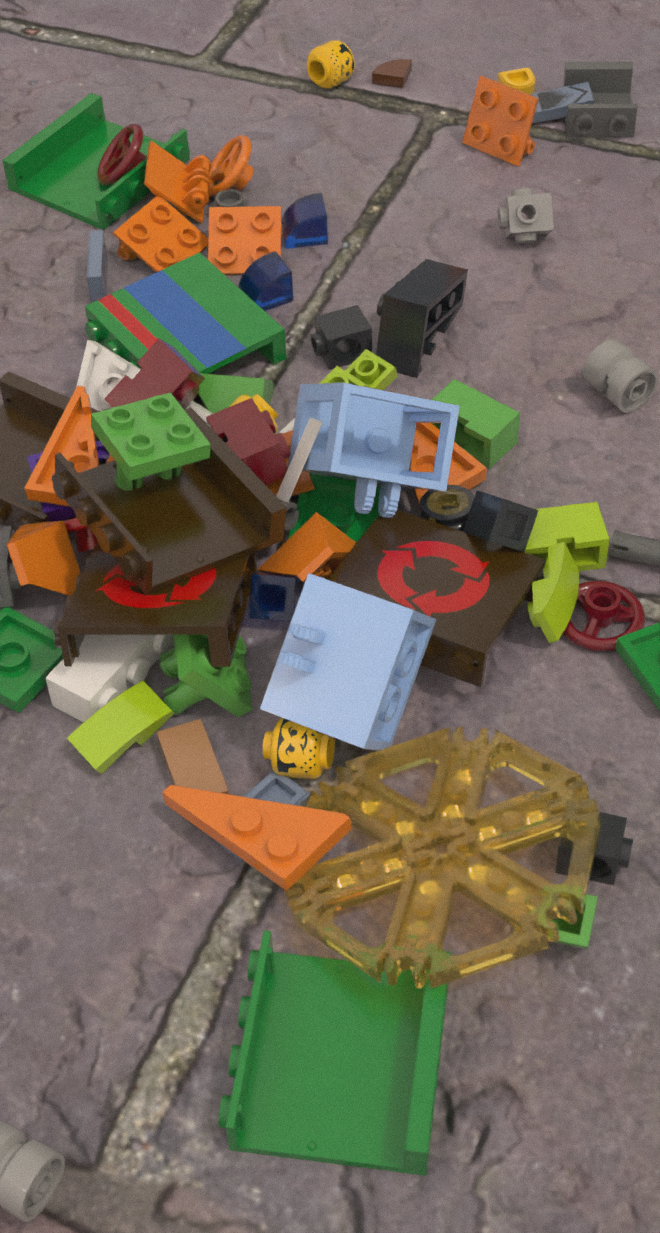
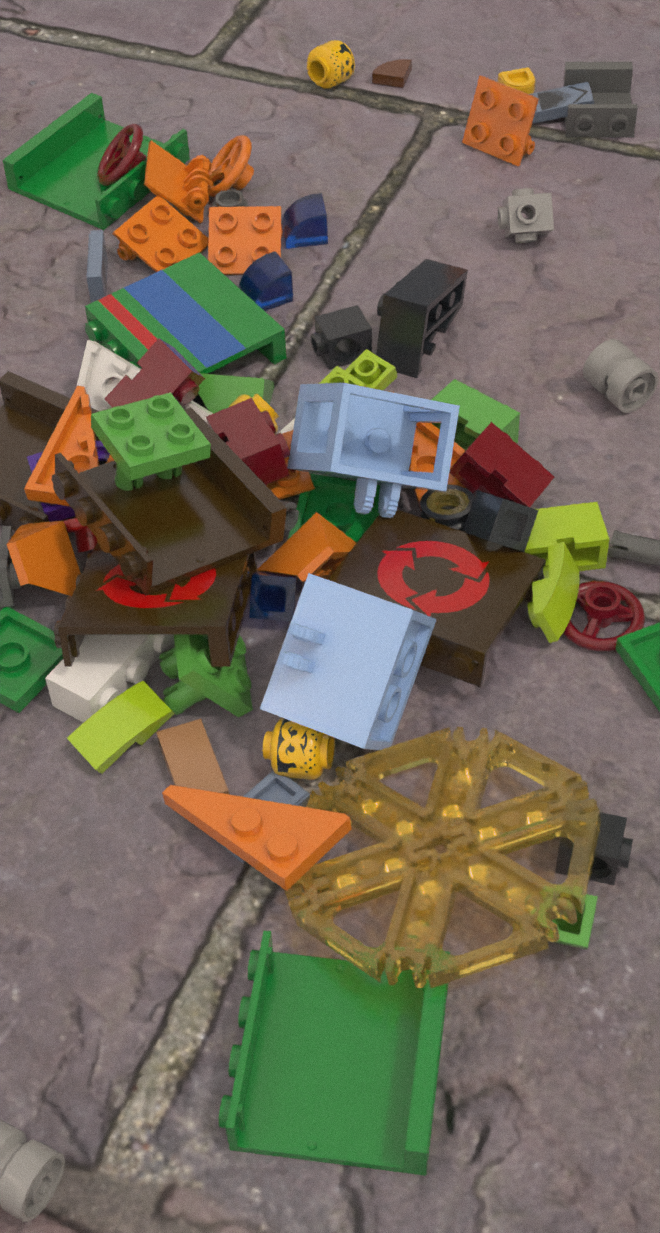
(299, 459): white sticker -> none
(501, 468): none -> dark red brick

